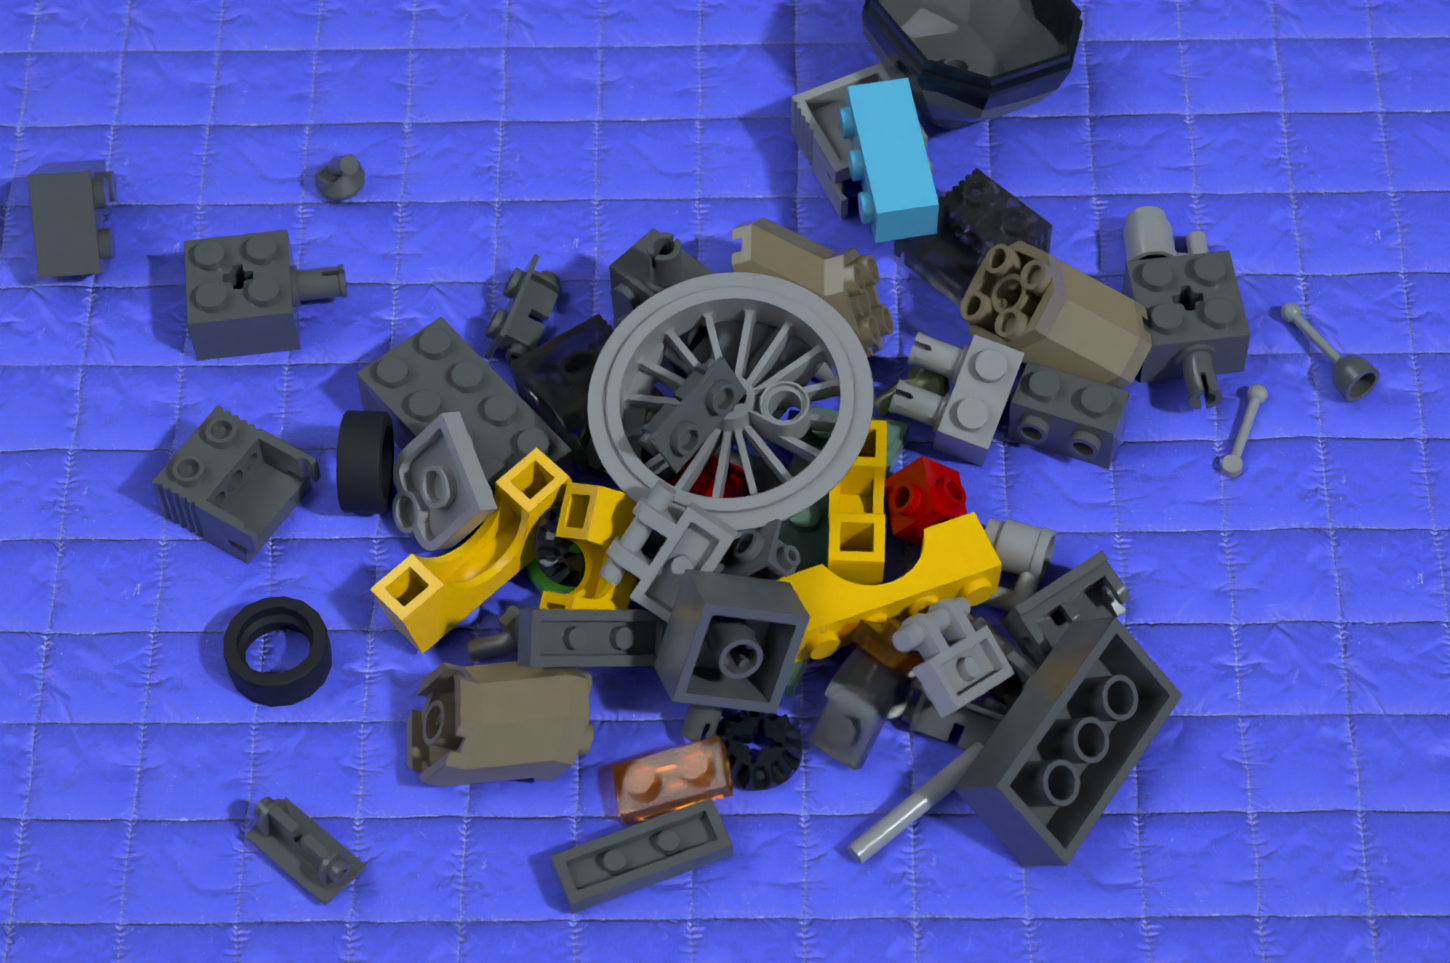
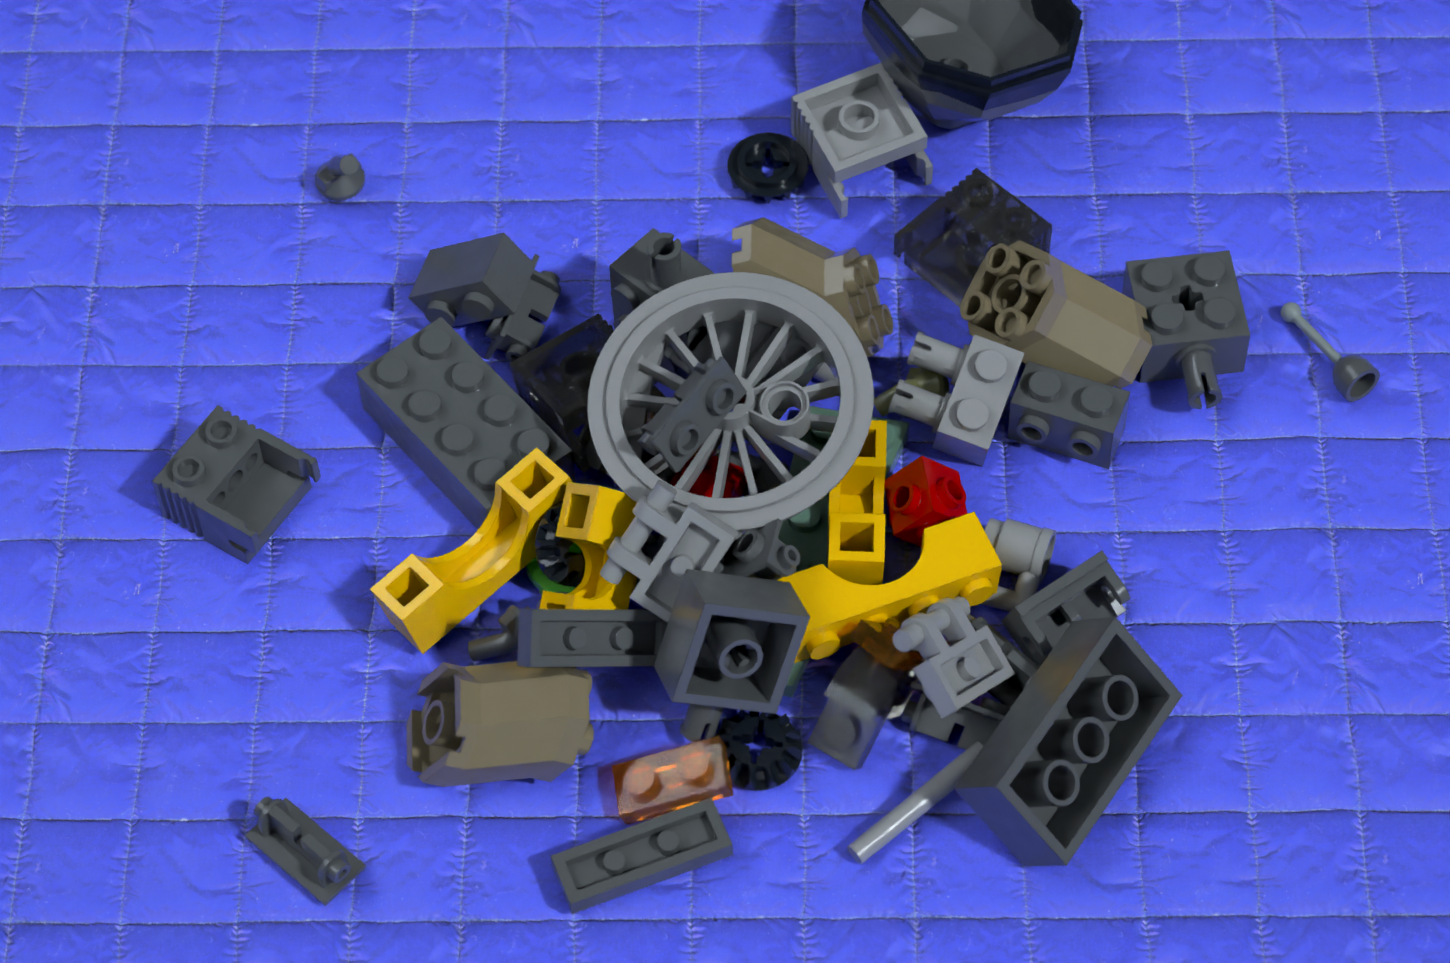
(68, 217): dark grey brick -> none
(248, 294): dark grey brick -> none
(272, 615): black tyre -> none
(365, 462): black tyre -> none
(441, 485): light grey plate -> none
(472, 280): none -> dark grey brick
(747, 161): none -> black gear
(889, 160): medium azure brick -> none
(1151, 236): light grey piece -> none
(1233, 464): light grey hinge -> none

